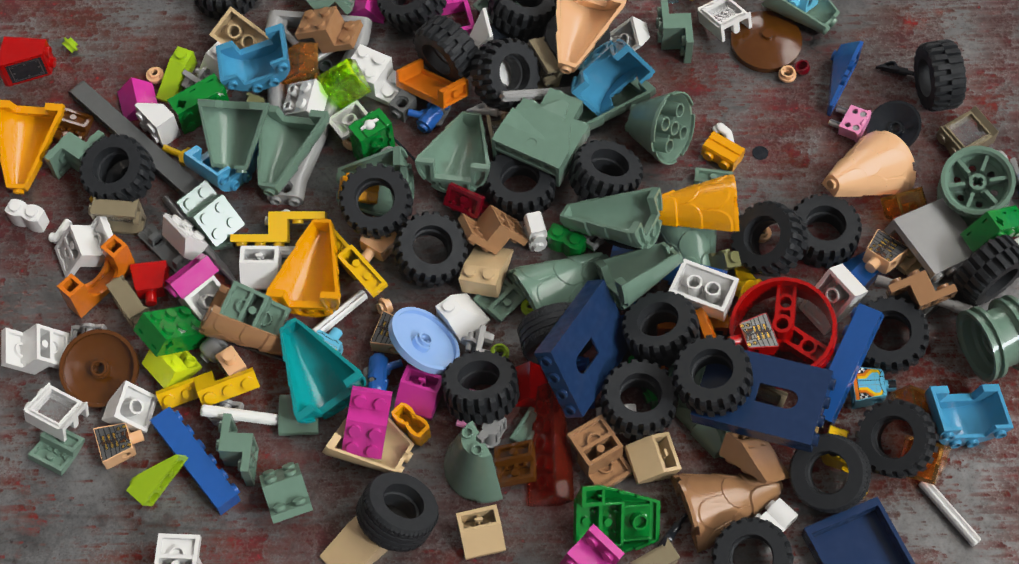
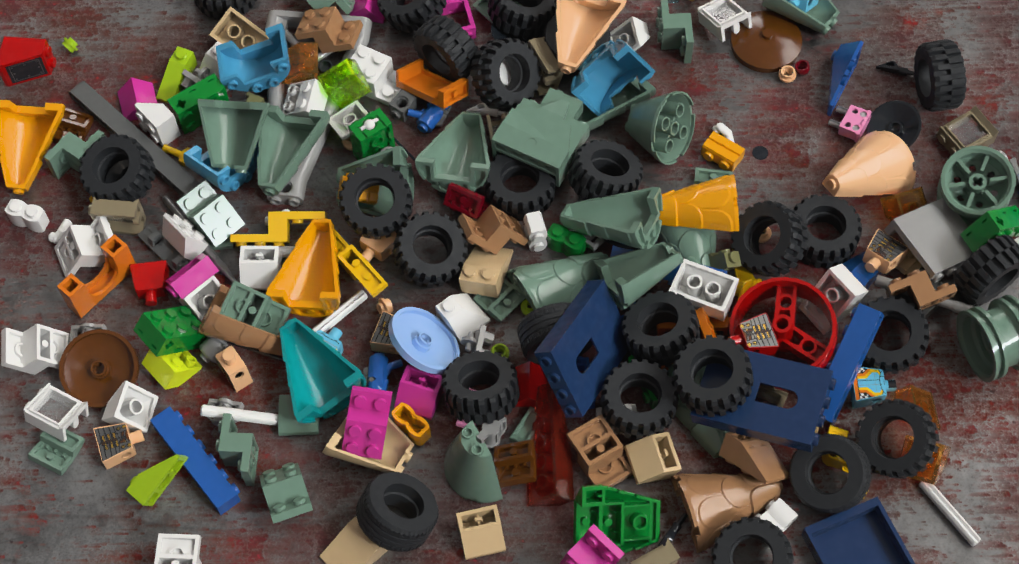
(126, 300): dark tan window -> none
(155, 79): light nougat plate -> none
(208, 389): yellow bracket -> none
(482, 30): white slope -> none
(534, 94): light grey axle -> none
(968, 416): dark azure cylinder -> none

